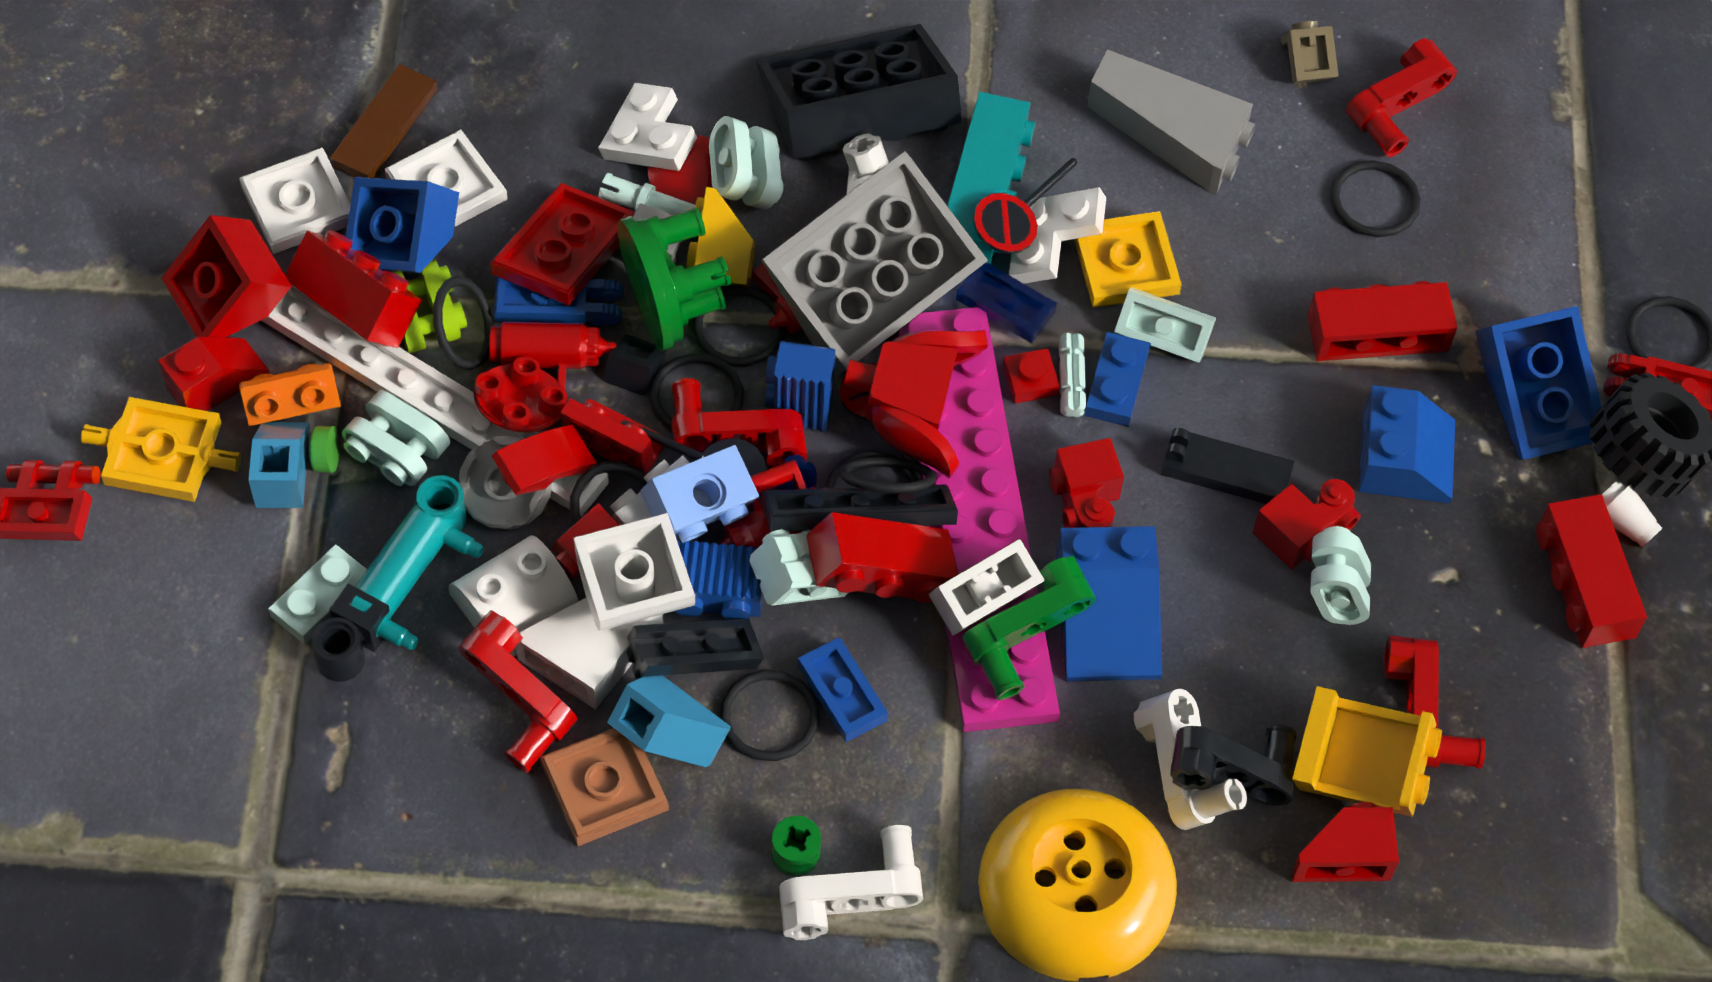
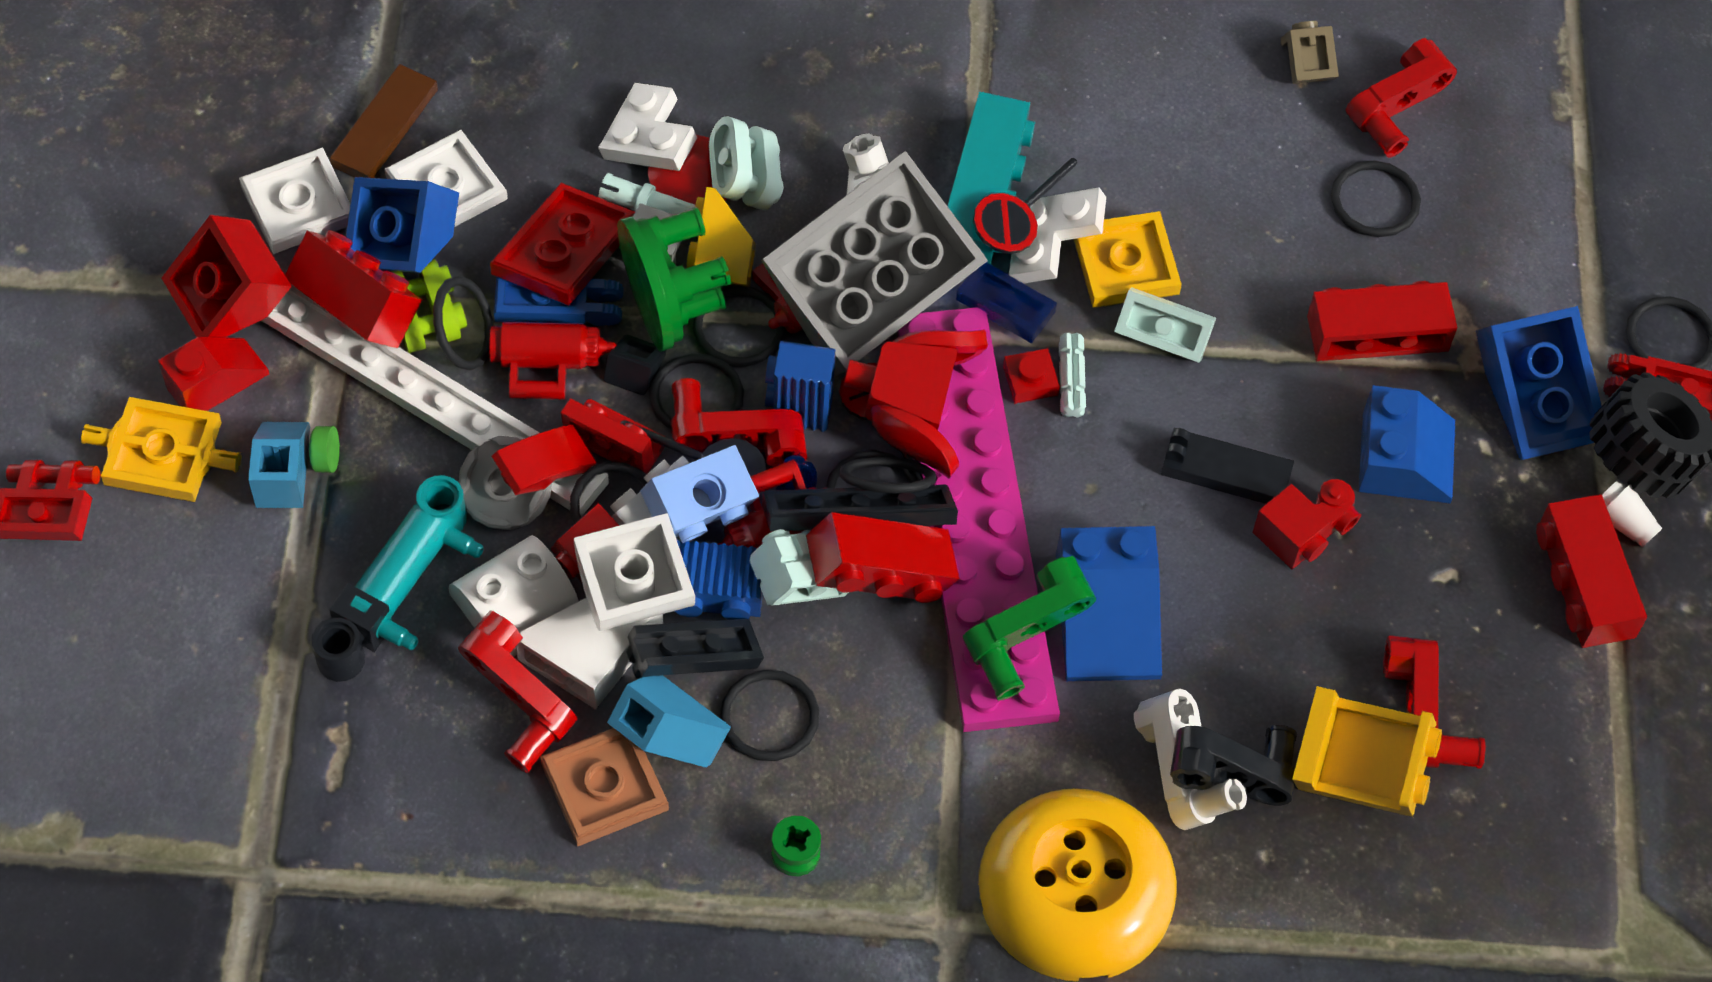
(289, 393): orange bracket -> none
(315, 592): light aqua plate -> none
(396, 460): light aqua brick -> none
(519, 396): red dish -> none
(811, 898): white beam -> none
(842, 689): blue plate -> none
(860, 86): black slope -> none
(986, 587): white brick -> none
(1087, 481): red brick -> none
(1117, 379): blue plate -> none
(1173, 117): light grey slope -> none
(1340, 576): light aqua brick -> none
(1351, 847): red slope -> none

